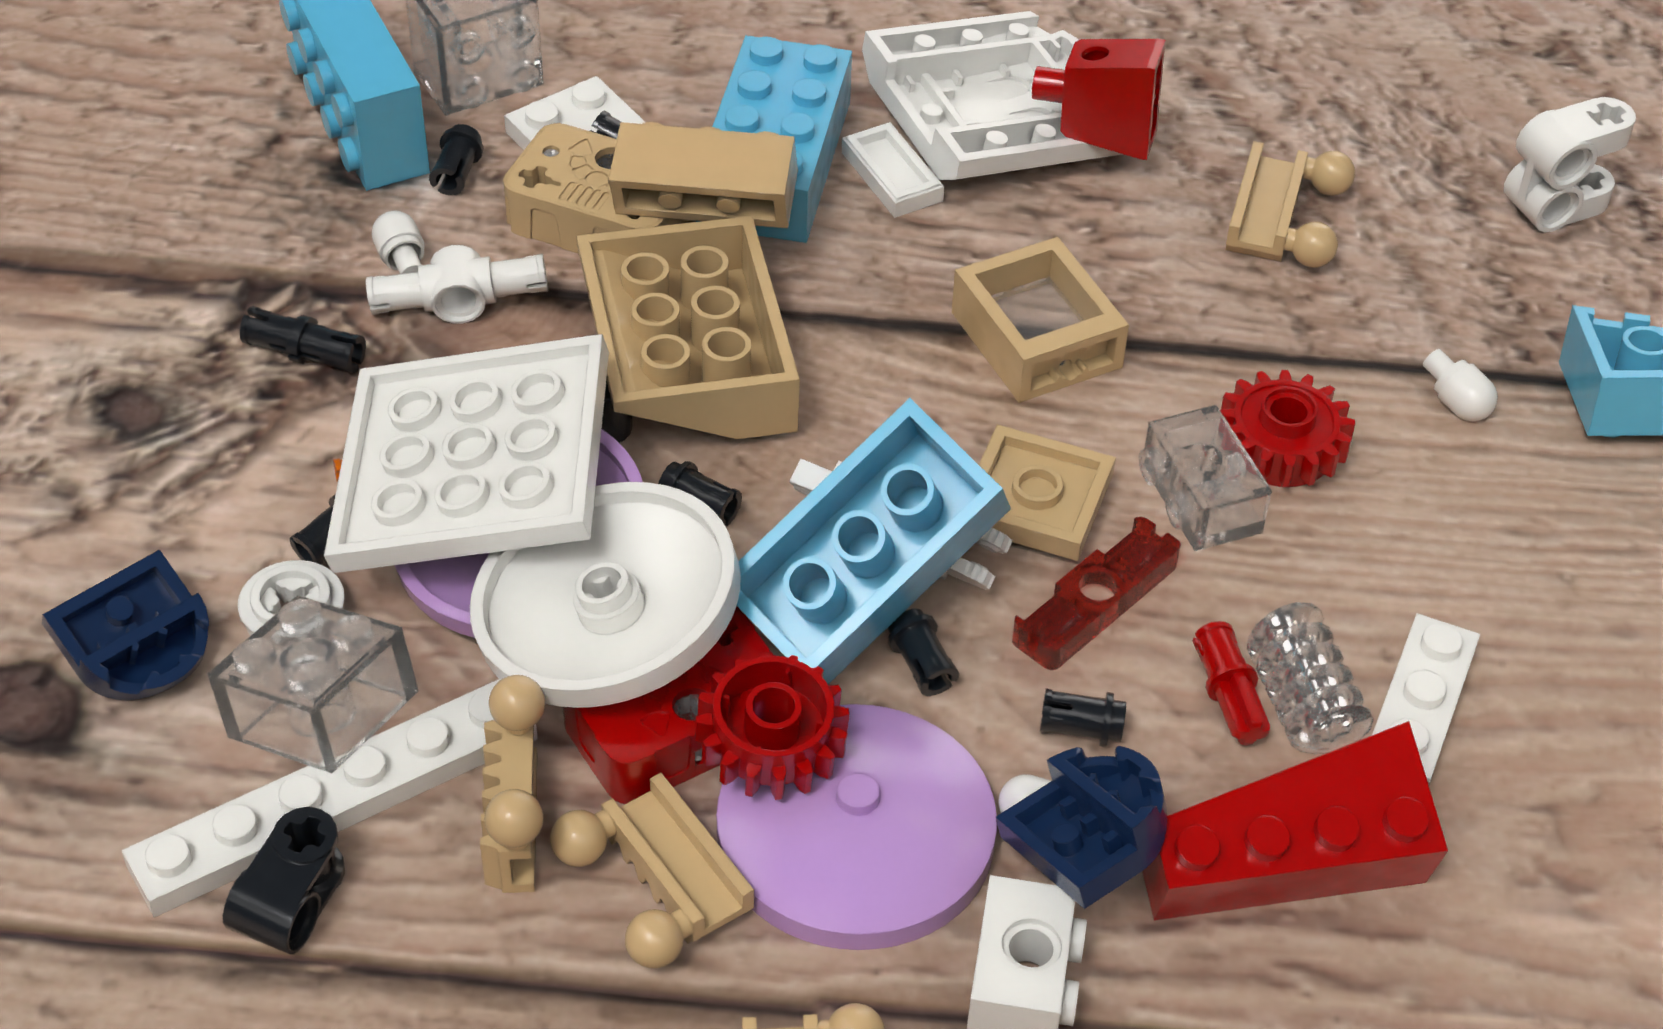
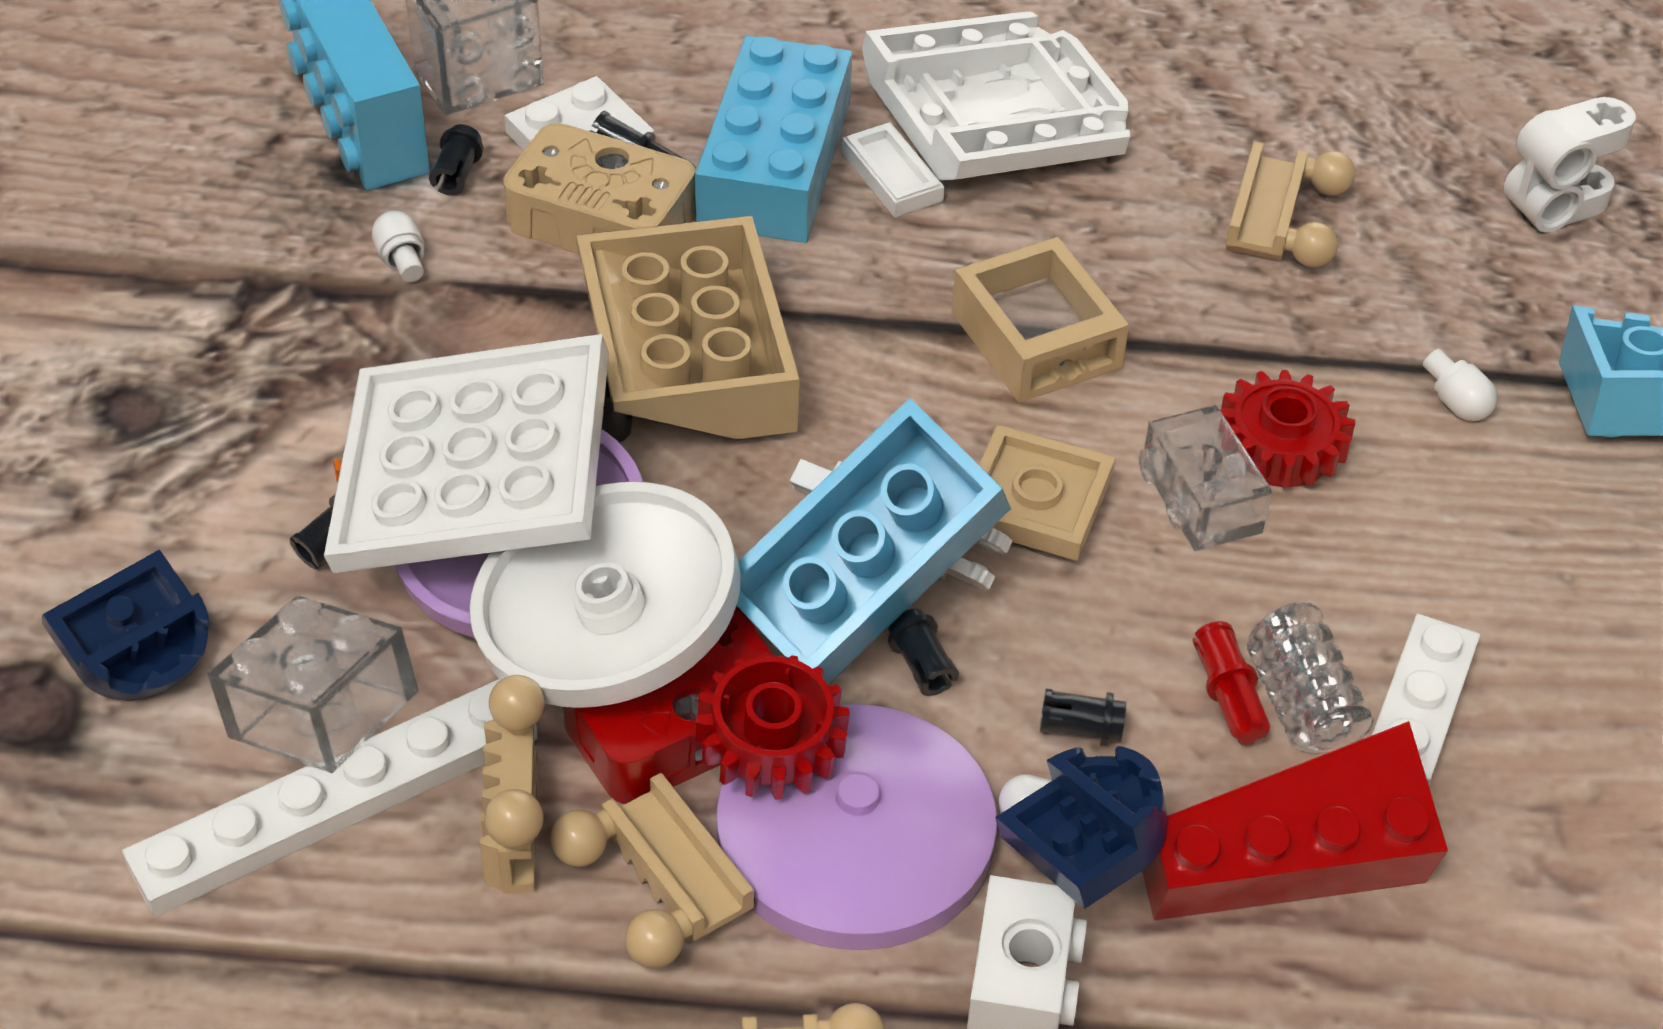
(285, 581): white gear -> none
(287, 881): black piece -> none
(302, 339): black pin -> none
(456, 284): white pin -> none
(703, 174): tan brick -> none
(718, 497): black pin -> none
(1072, 619): clear red piece -> none
(1108, 93): red torso -> none

